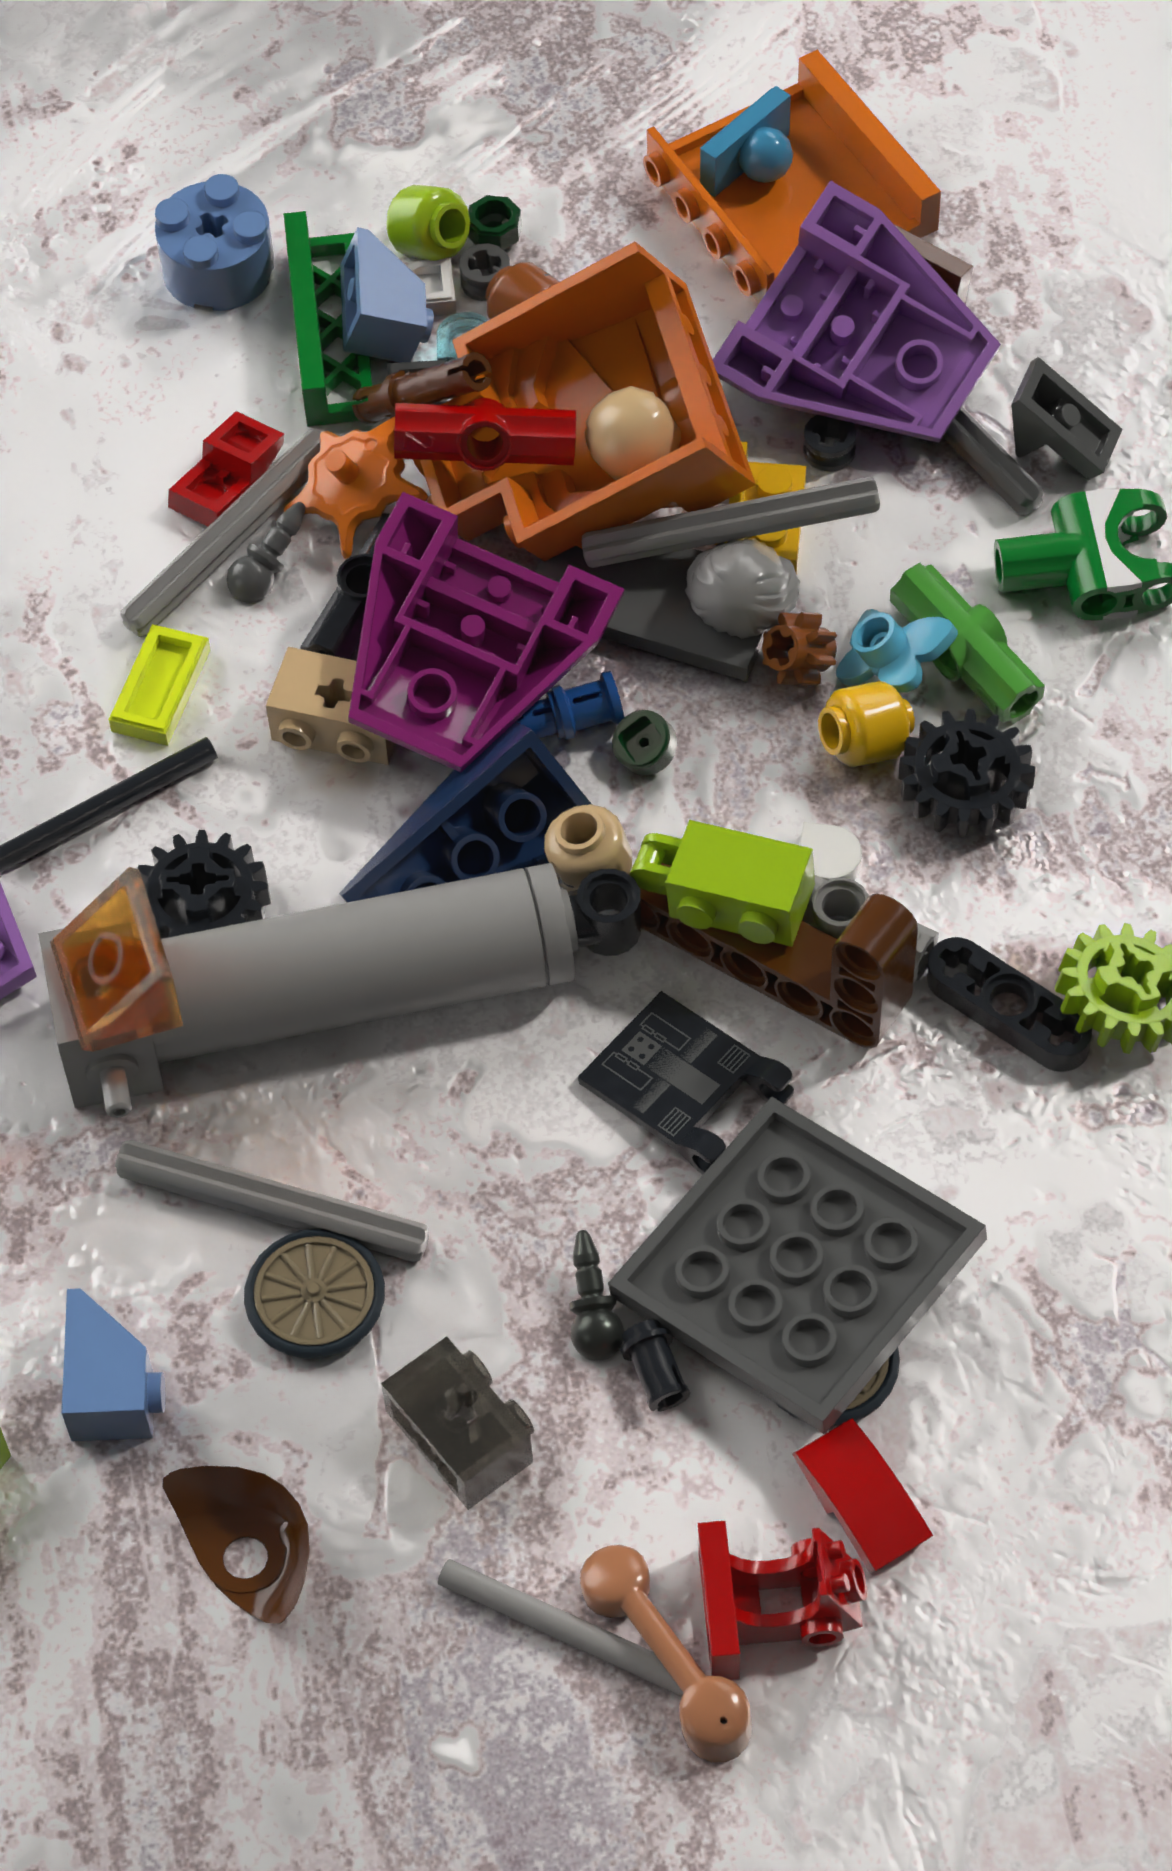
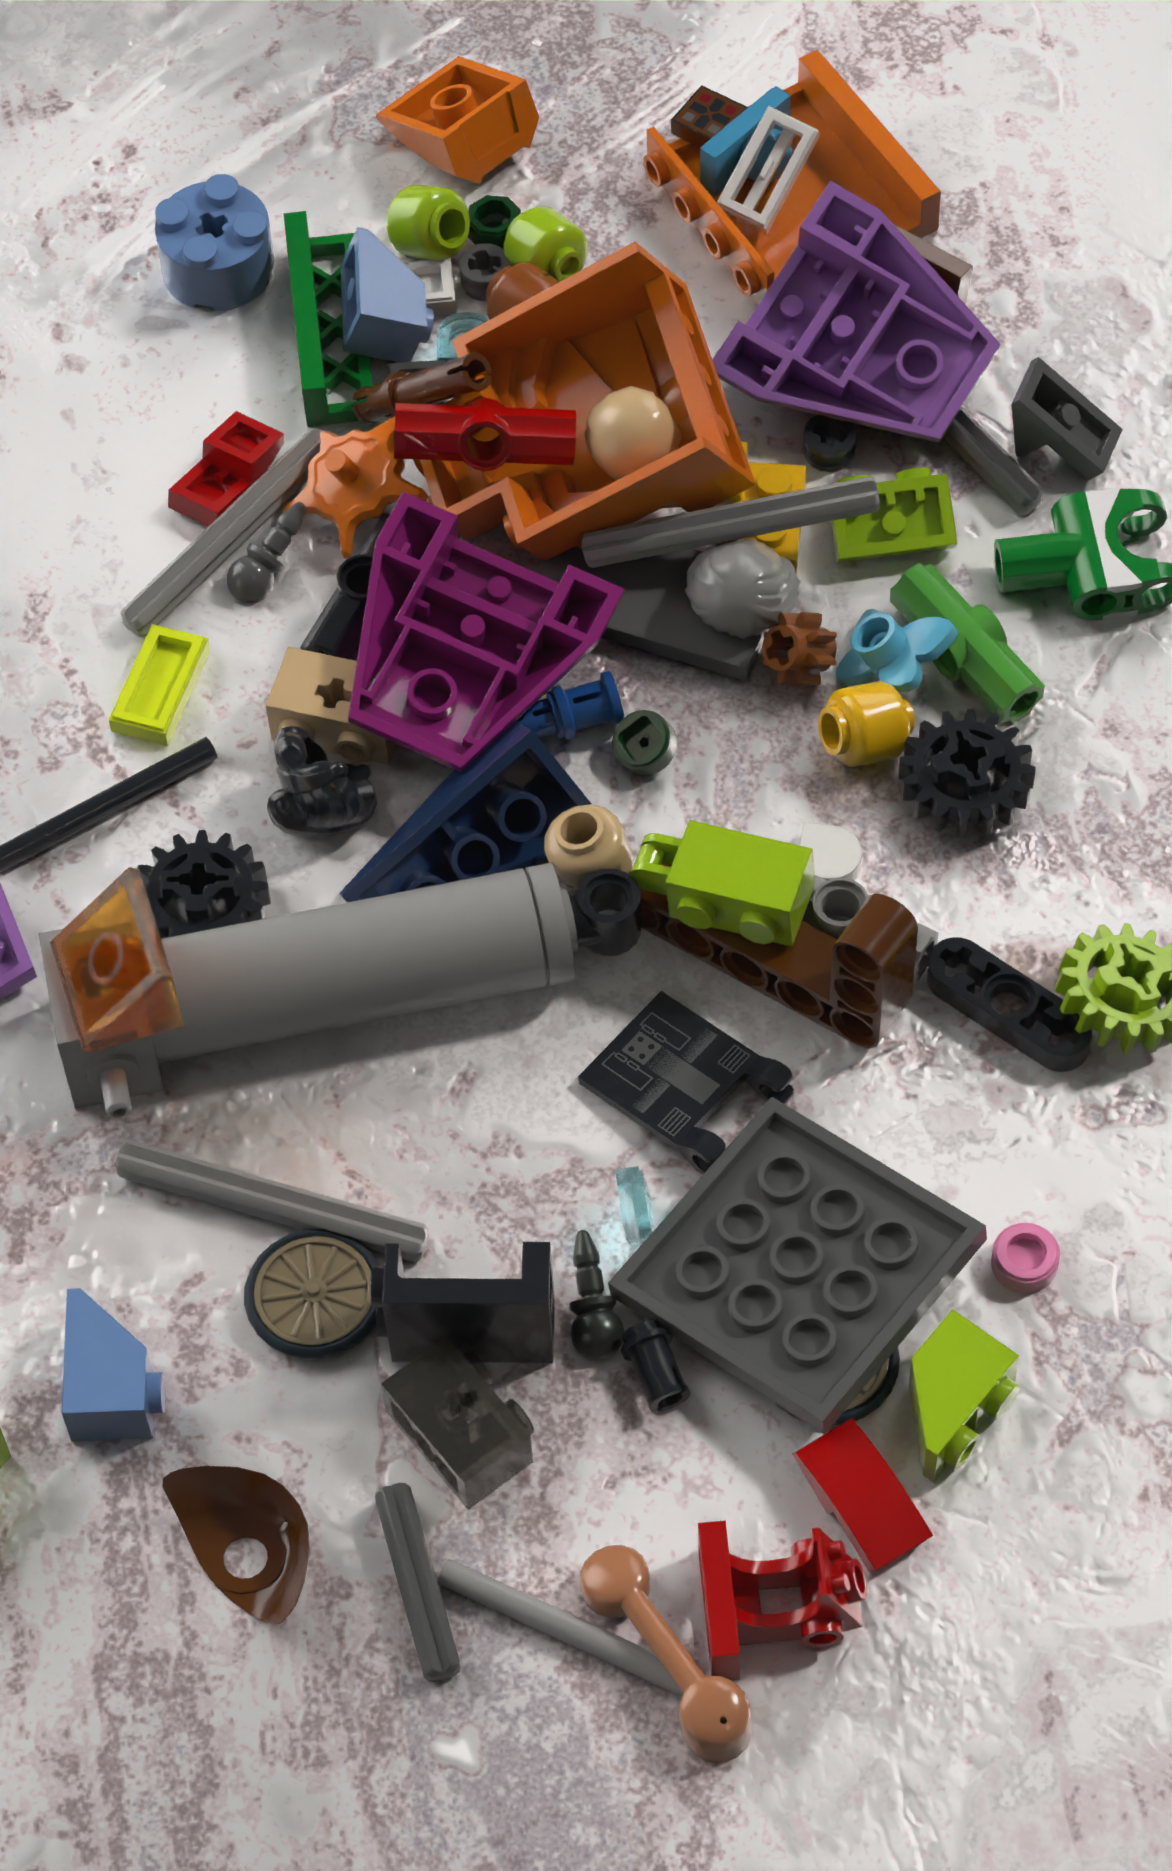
(317, 794): none -> black hair
(417, 1582): none -> dark grey axle
(464, 118): none -> orange slope
(487, 1316): none -> black panel
(547, 241): none -> lime head
(635, 1204): none -> clear light blue tile
(704, 116): none -> tile
(746, 212): none -> white tile
(911, 519): none -> lime bracket
(954, 1387): none -> lime slope
(1025, 1257): none -> bright pink tile

